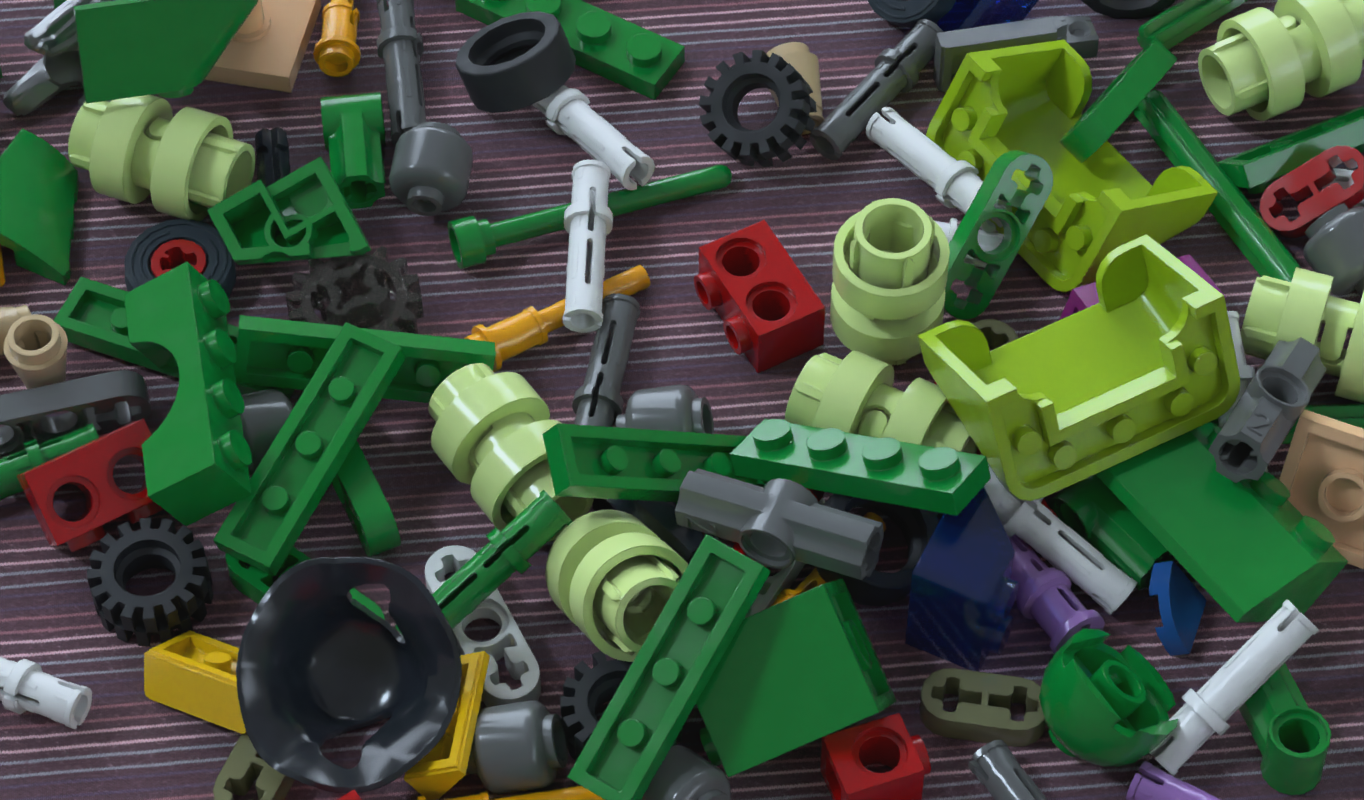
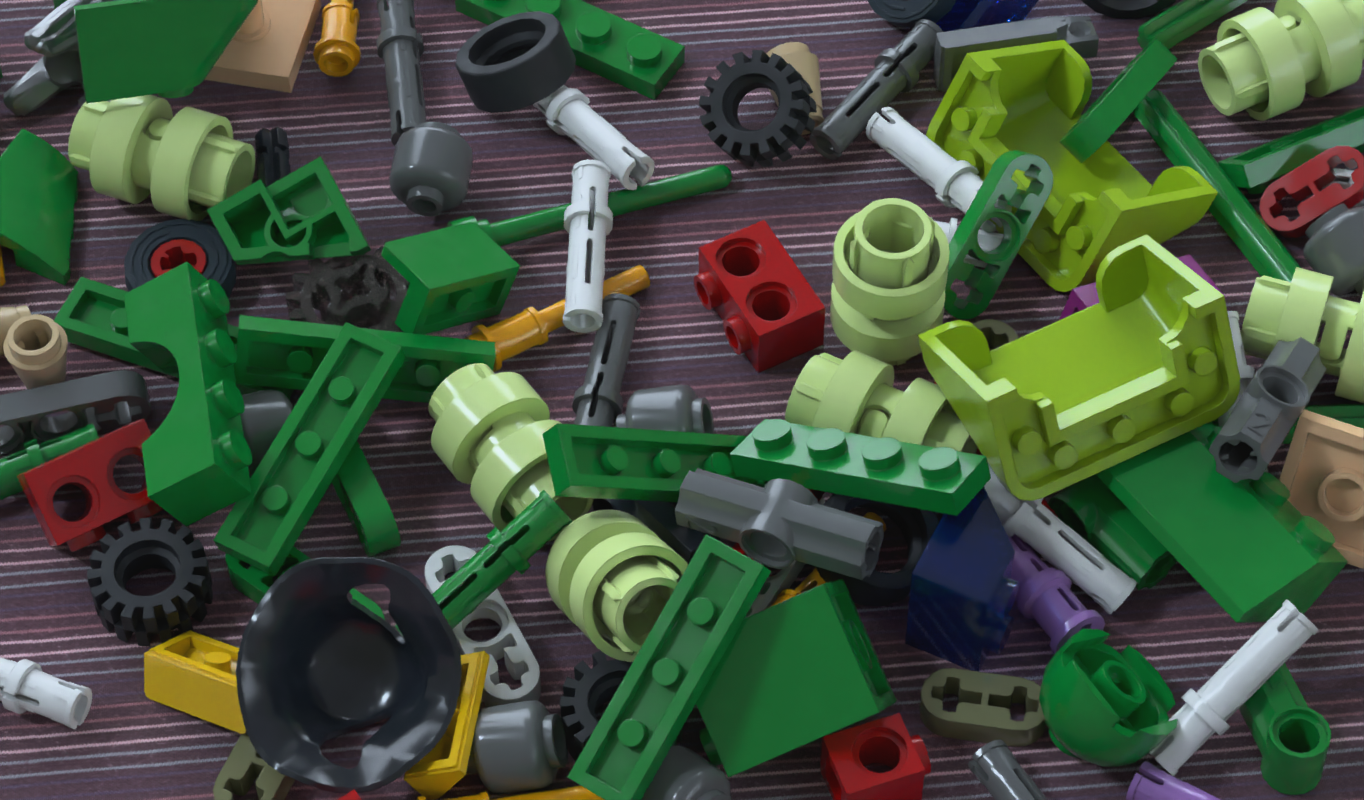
(354, 141): green piece -> none
(452, 277): none -> green panel
(1179, 606): blue tile -> none

